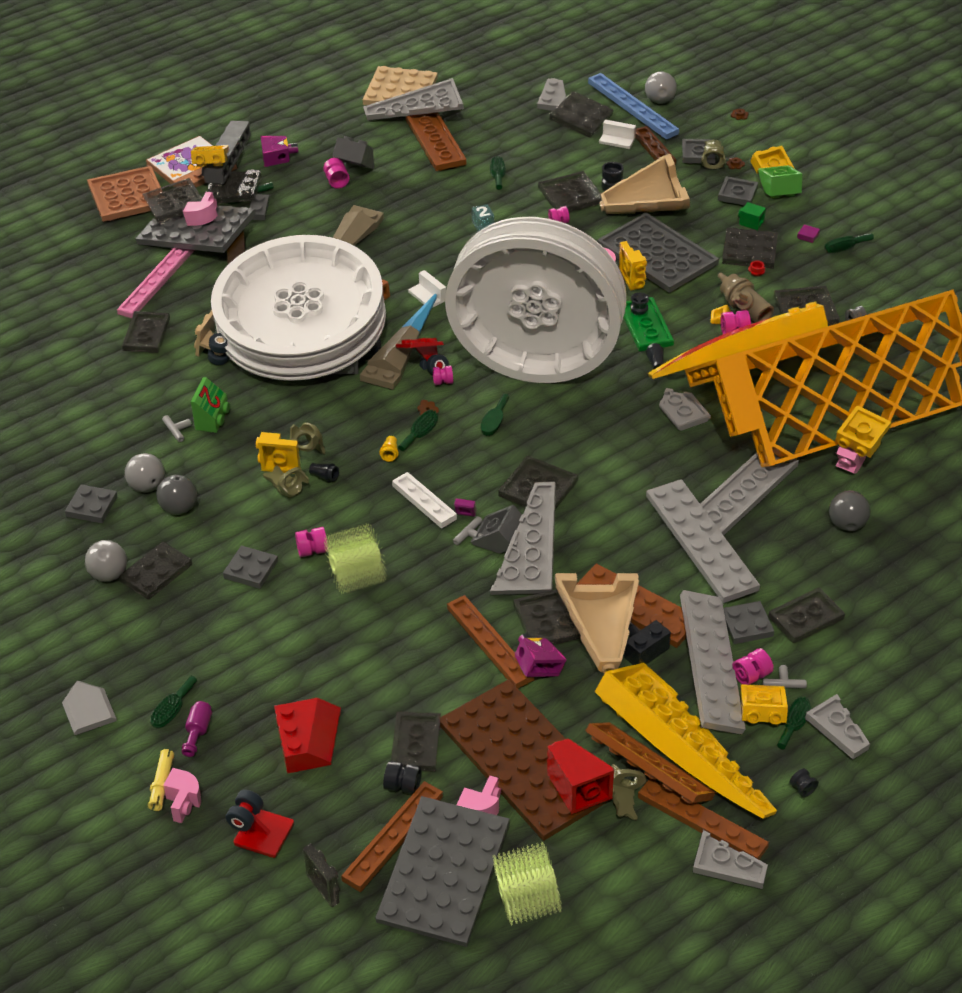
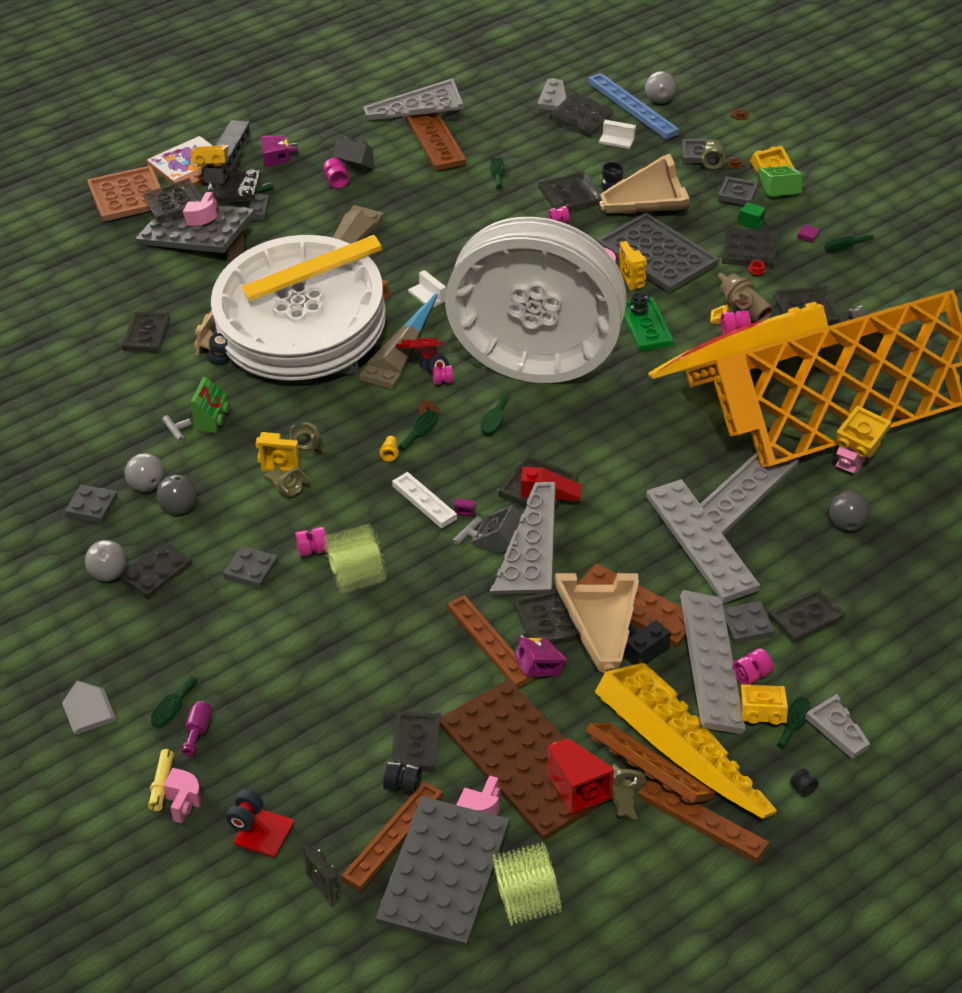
(154, 281): bright pink tile -> none
(307, 733): red wedge -> none
(311, 268): none -> yellow tile
(326, 471): black cone -> none
(396, 81): tan plate -> none
(482, 216): clear light blue brick -> none
(565, 488): none -> red slope
(651, 143): reddish brown tile -> none
(655, 355): black cone -> none
(683, 409): light grey tile -> none
(723, 862): light grey wing -> none
(784, 680): light grey piece -> none

